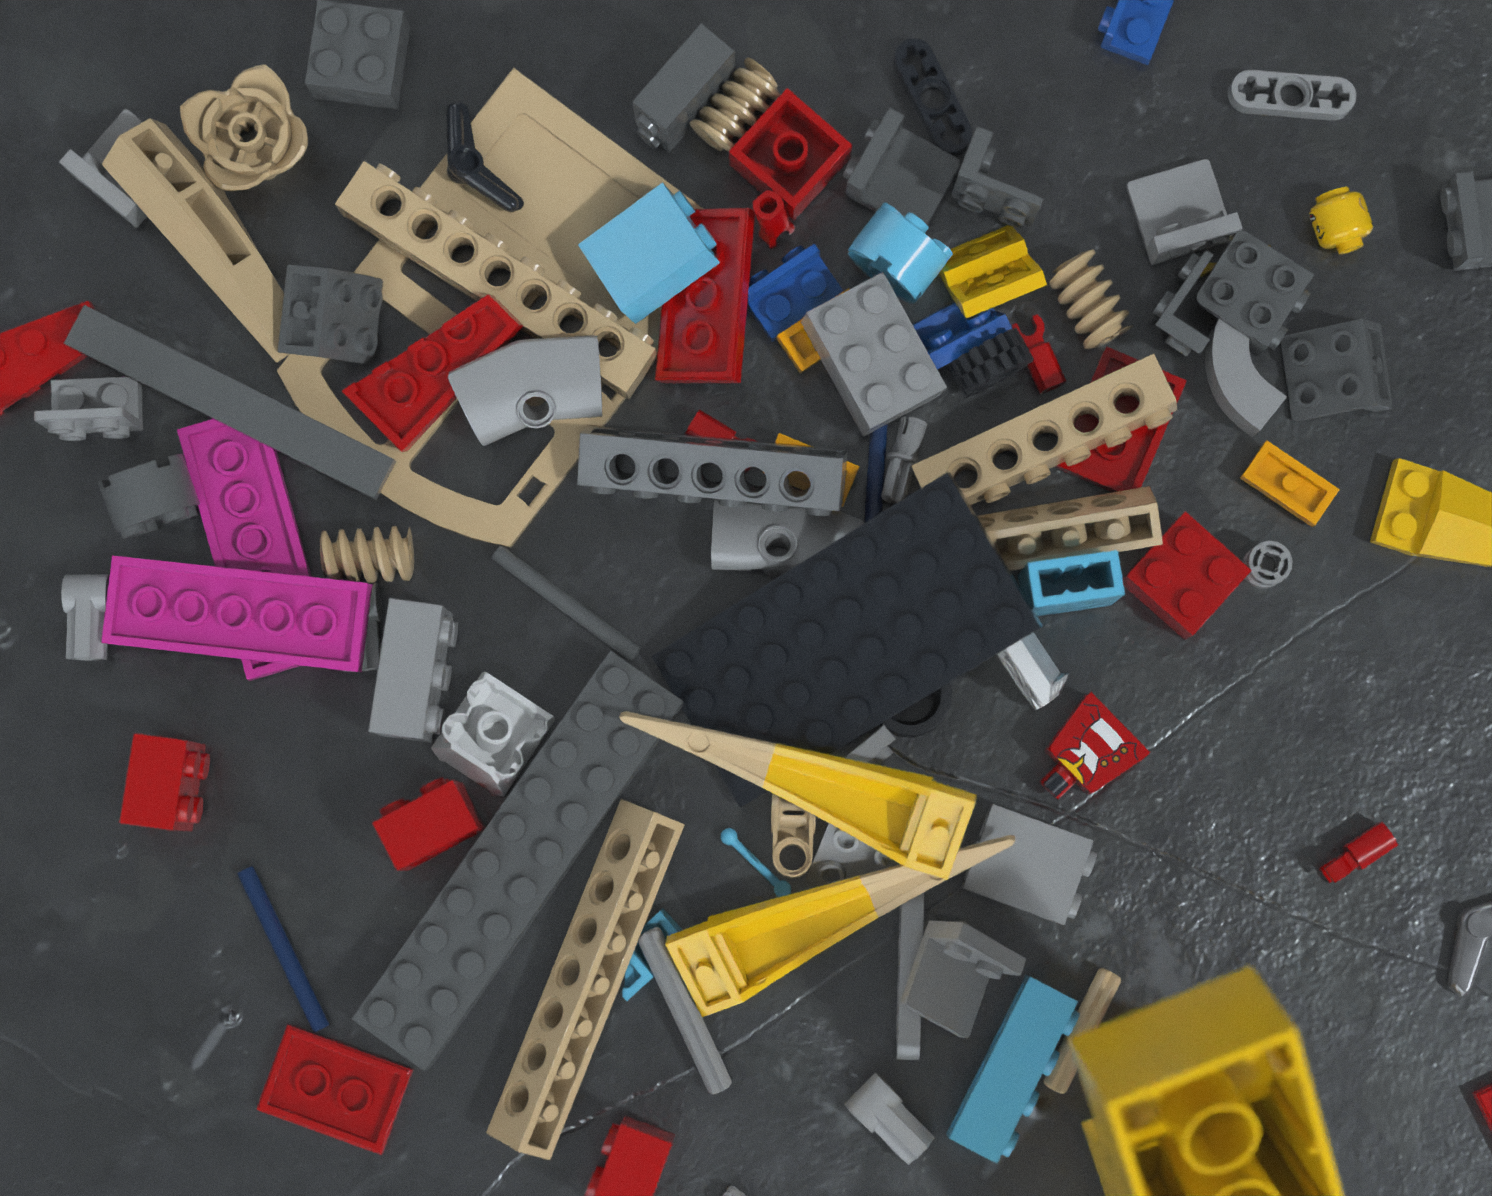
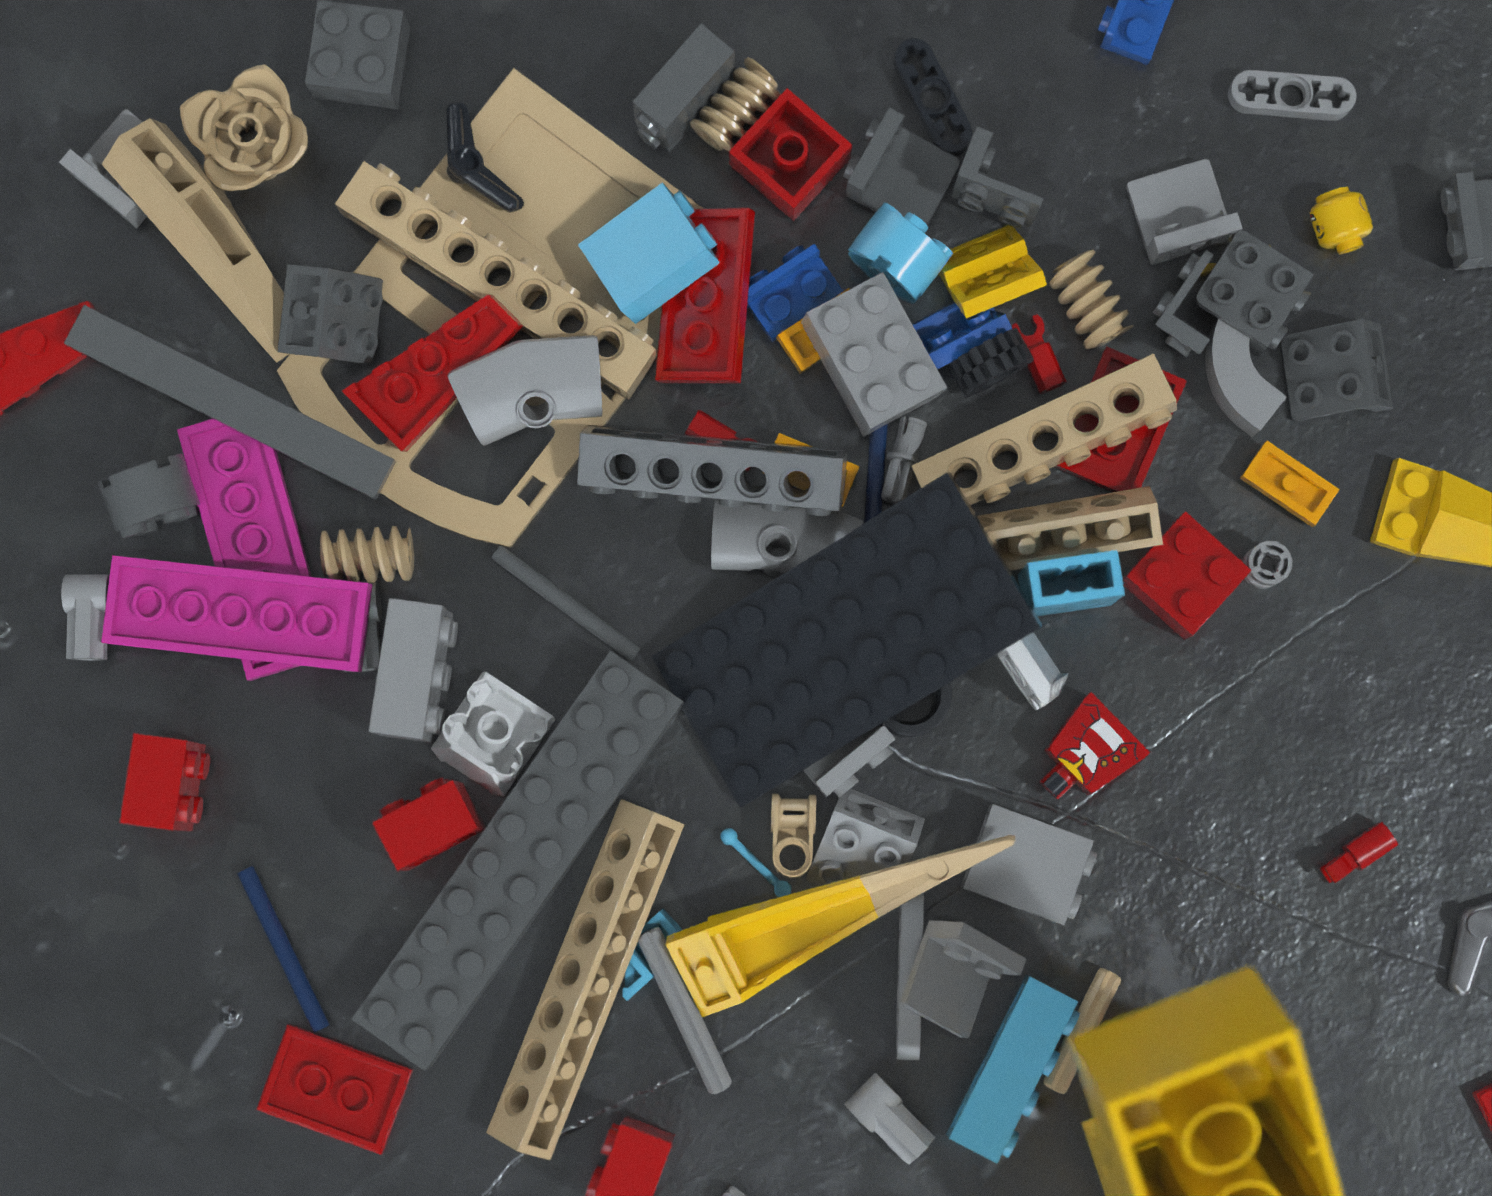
(93, 407): light grey bracket -> none
(771, 217): red bar -> none
(882, 806): yellow plate -> none

